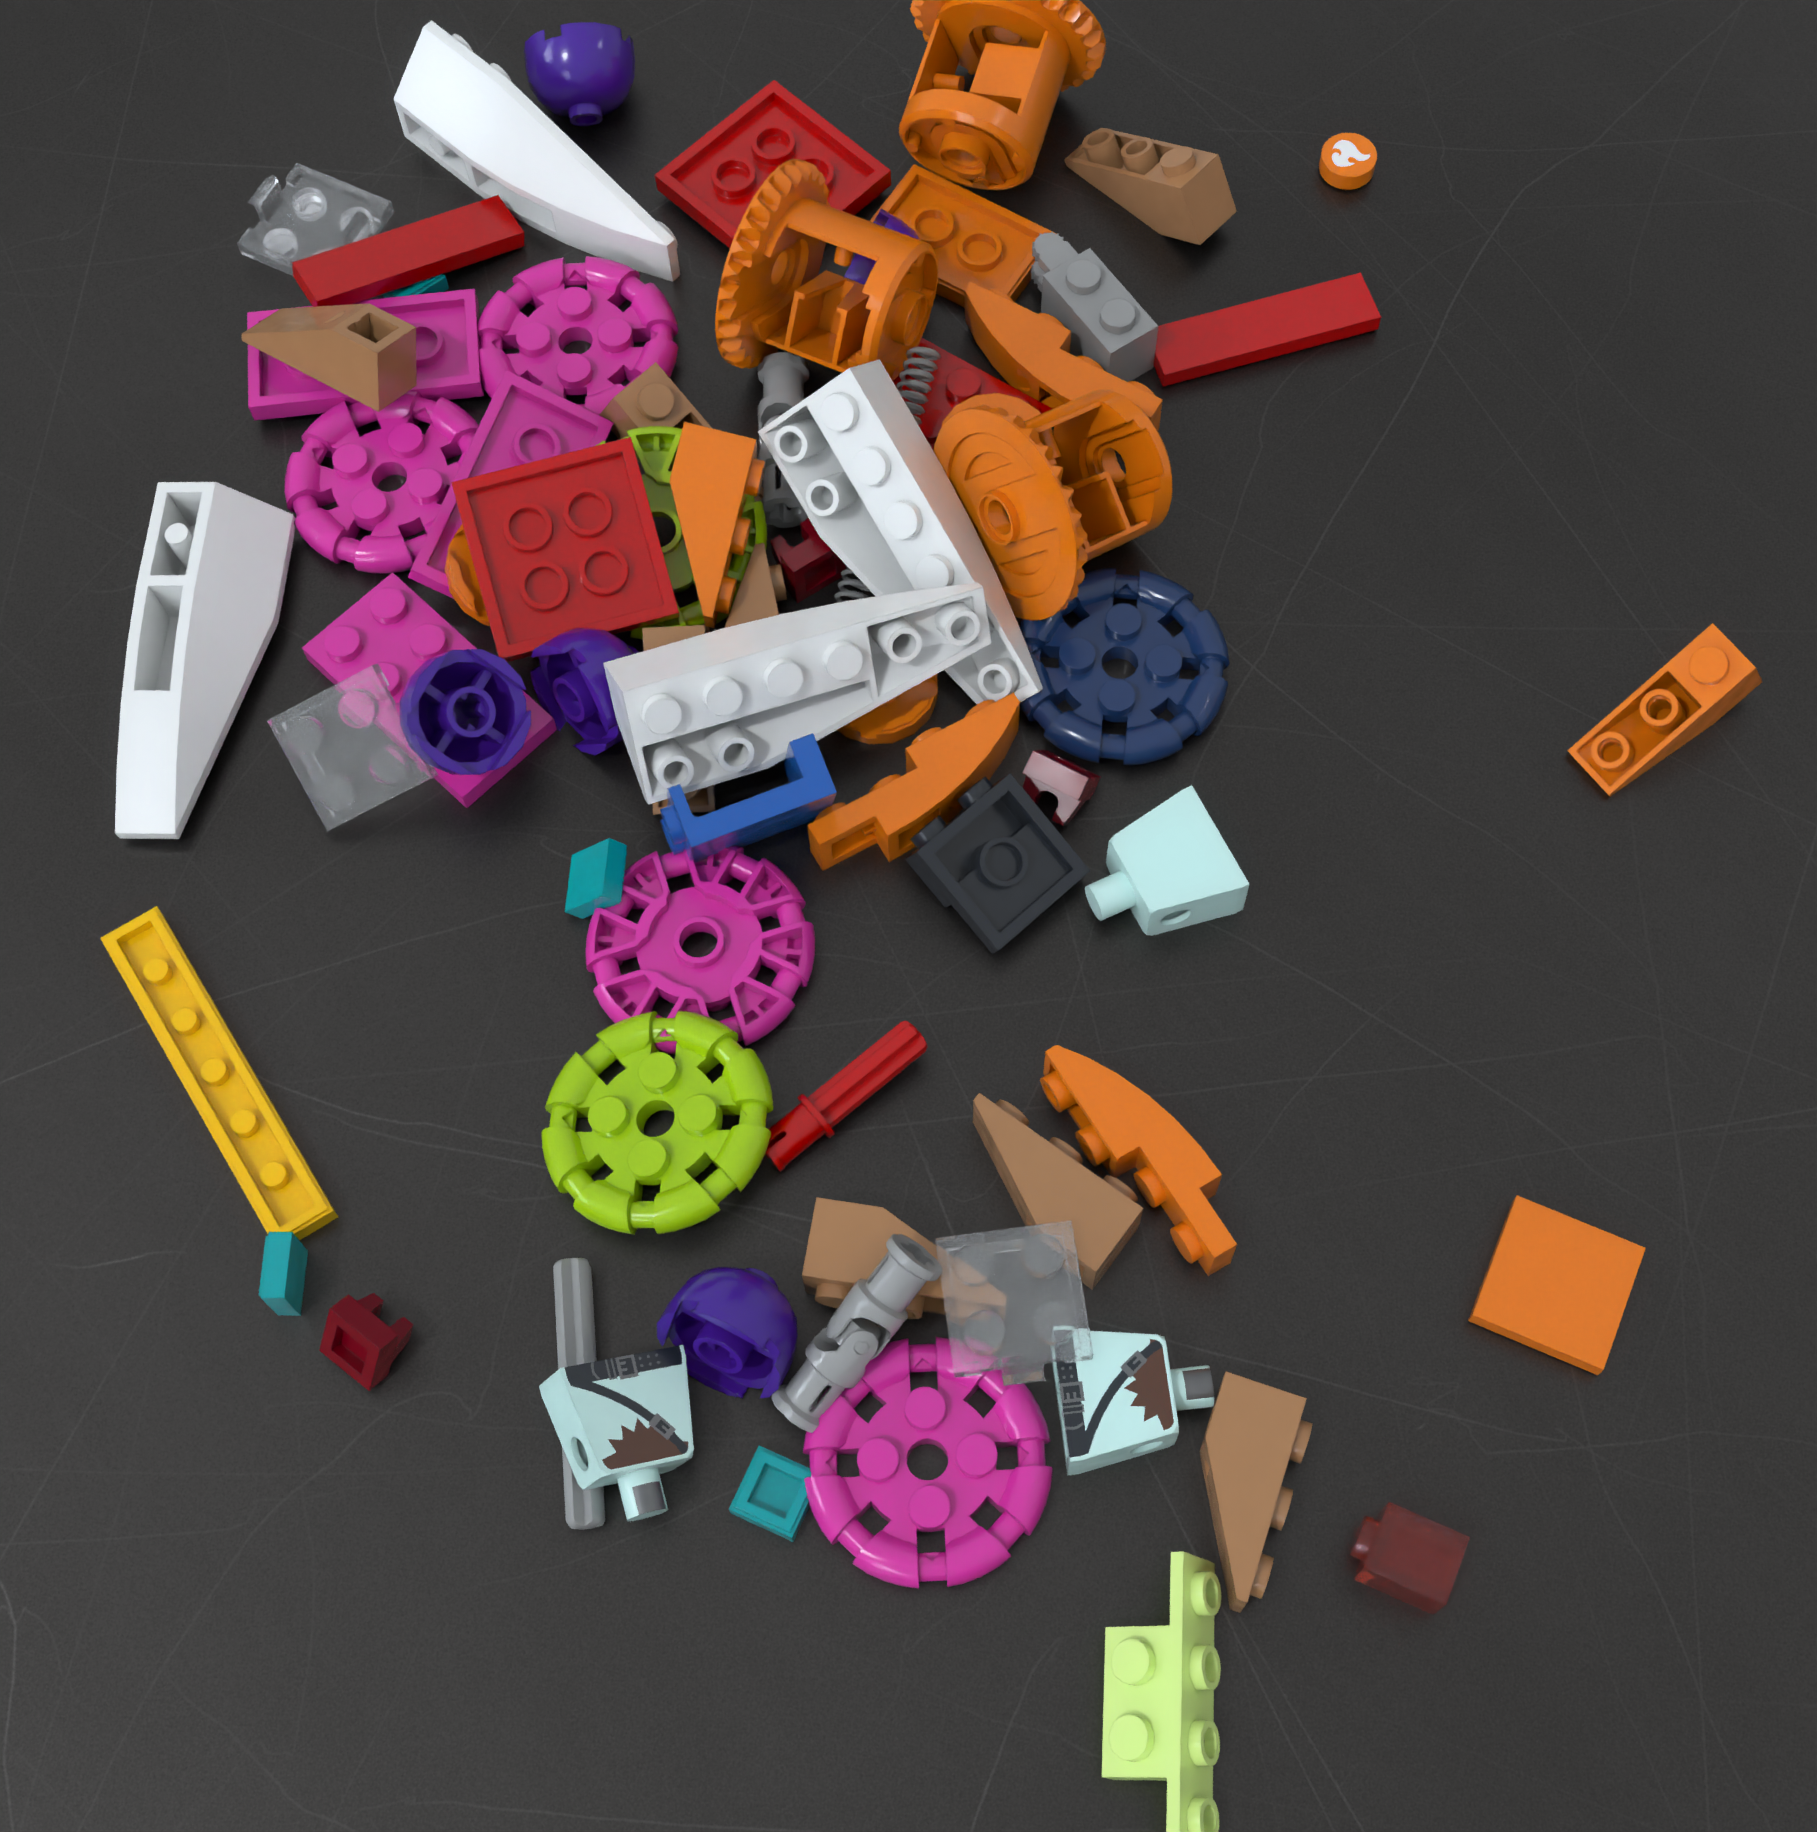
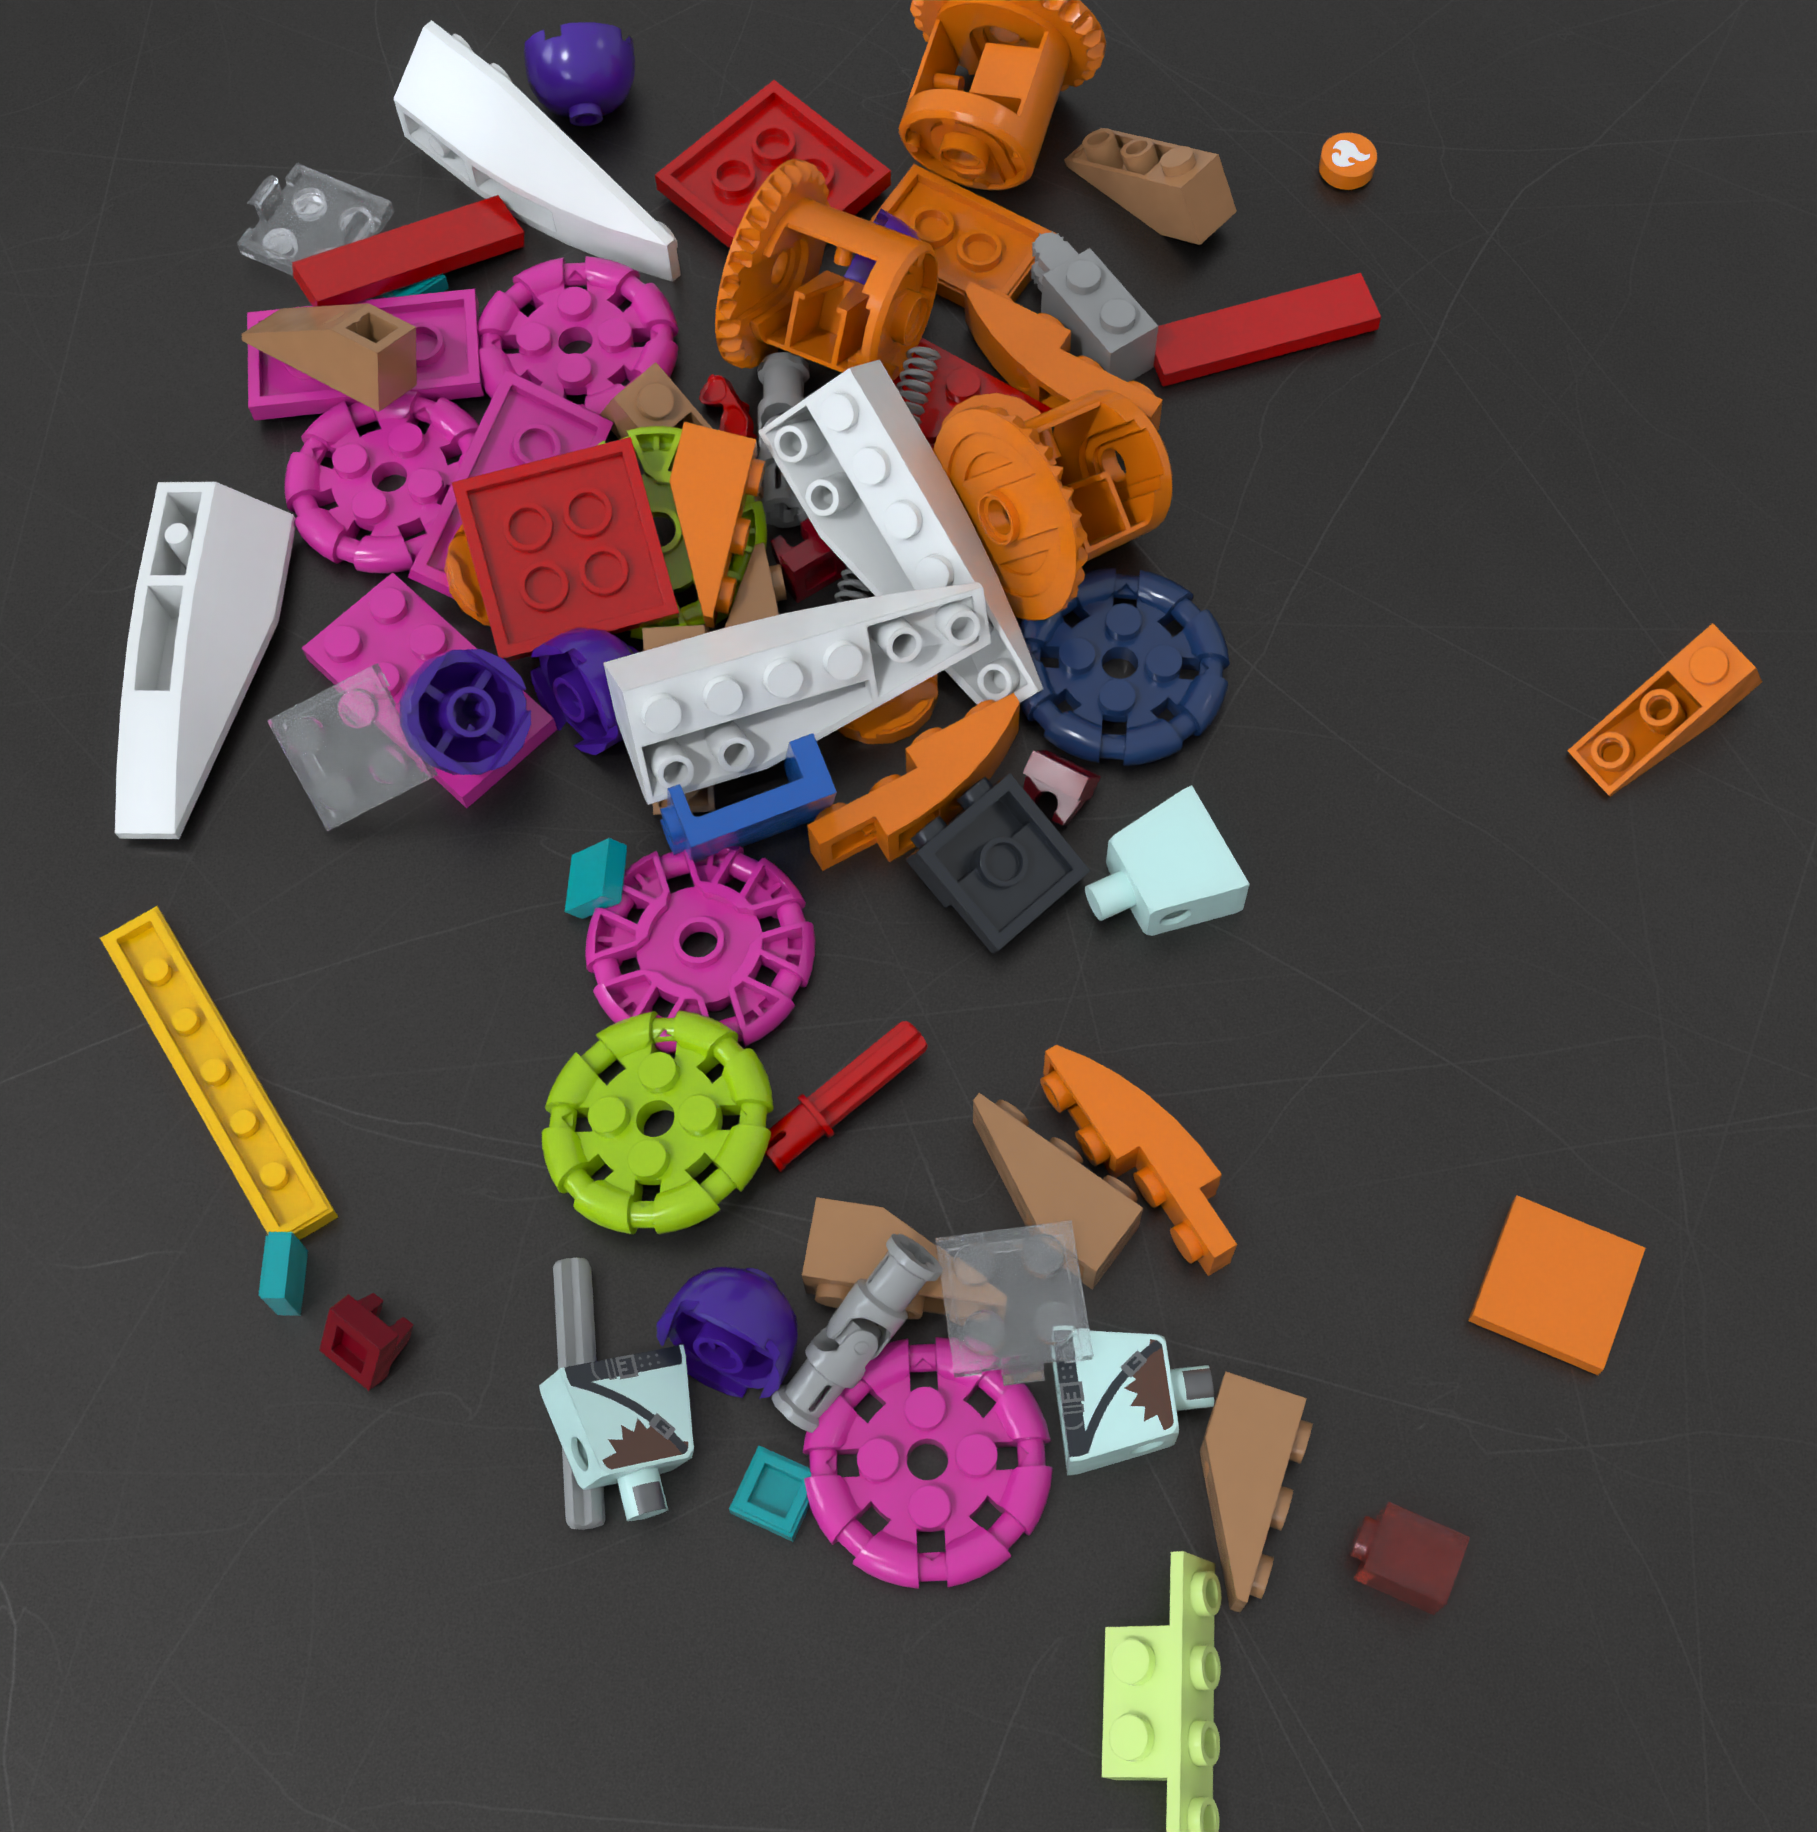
(735, 417): none -> red piece

